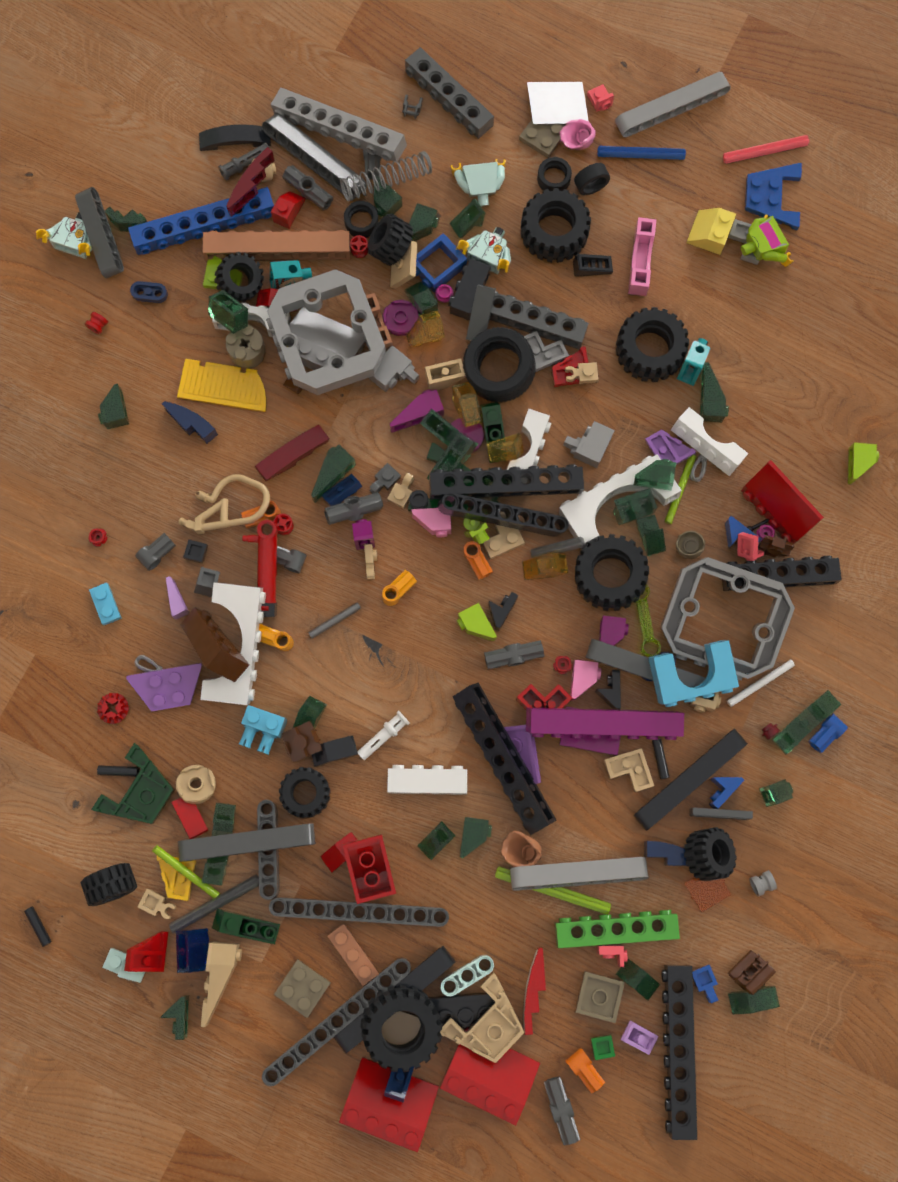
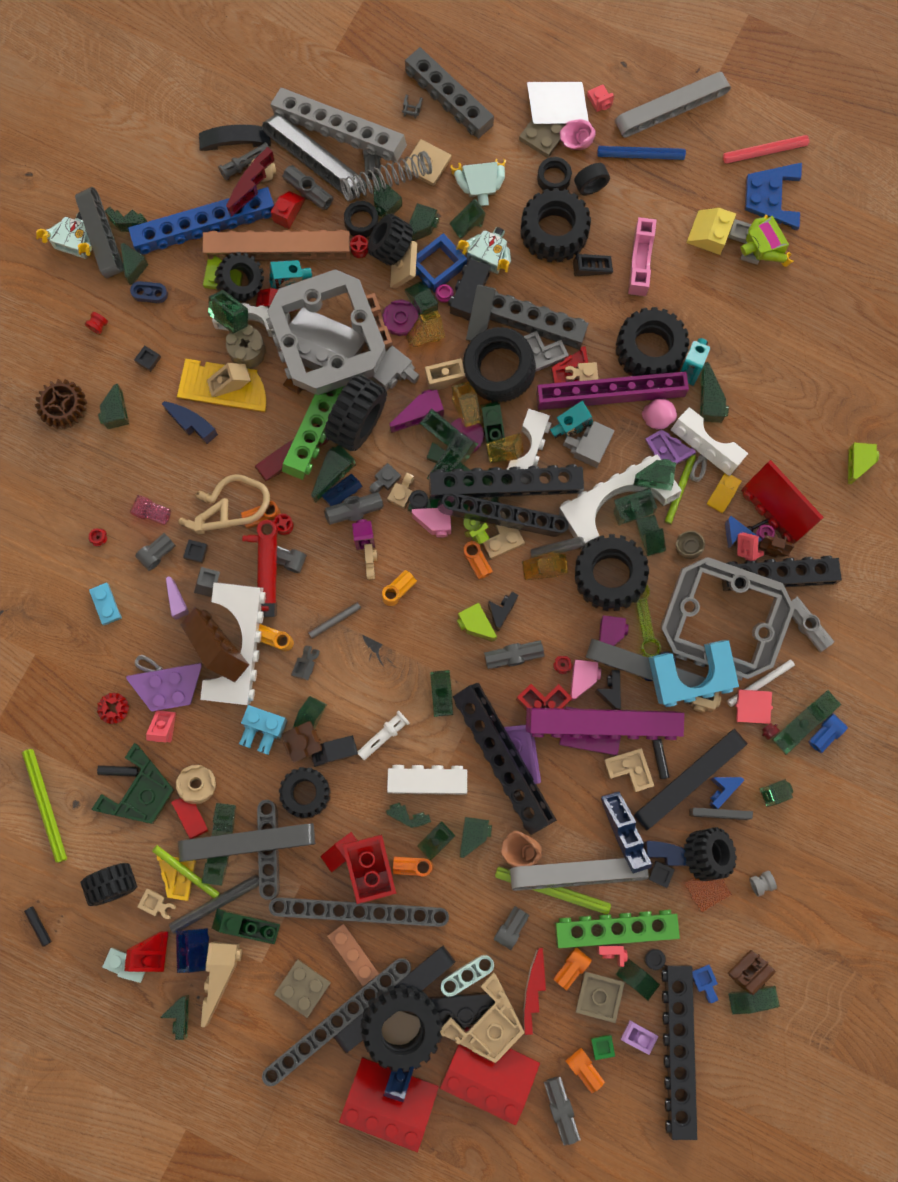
(44, 806): none -> lime axle
(47, 407): none -> reddish brown gear
(133, 263): none -> clear green slope
(145, 508): none -> clear pink piece
(147, 358): none -> black plate
(161, 727): none -> coral slope
(228, 379): none -> tan slope
(300, 467): none -> bright green brick
(304, 666): none -> dark grey plate
(355, 413): none -> black tyre
(400, 814): none -> clear green slope
(410, 865): none -> orange piece
(438, 159): none -> tan plate
(441, 693): none -> clear green slope
(509, 931): none -> dark grey piece
(575, 964): none -> orange piece
(578, 417): none -> teal torso
(612, 390): none -> magenta brick
(625, 832): none -> dark blue slope
(655, 959): none -> black tile
(659, 414): none -> bright pink hair
(661, 874): none -> black plate
(724, 492): none -> yellow slope
(754, 706): none -> coral piece
(817, 634): none -> light grey piece

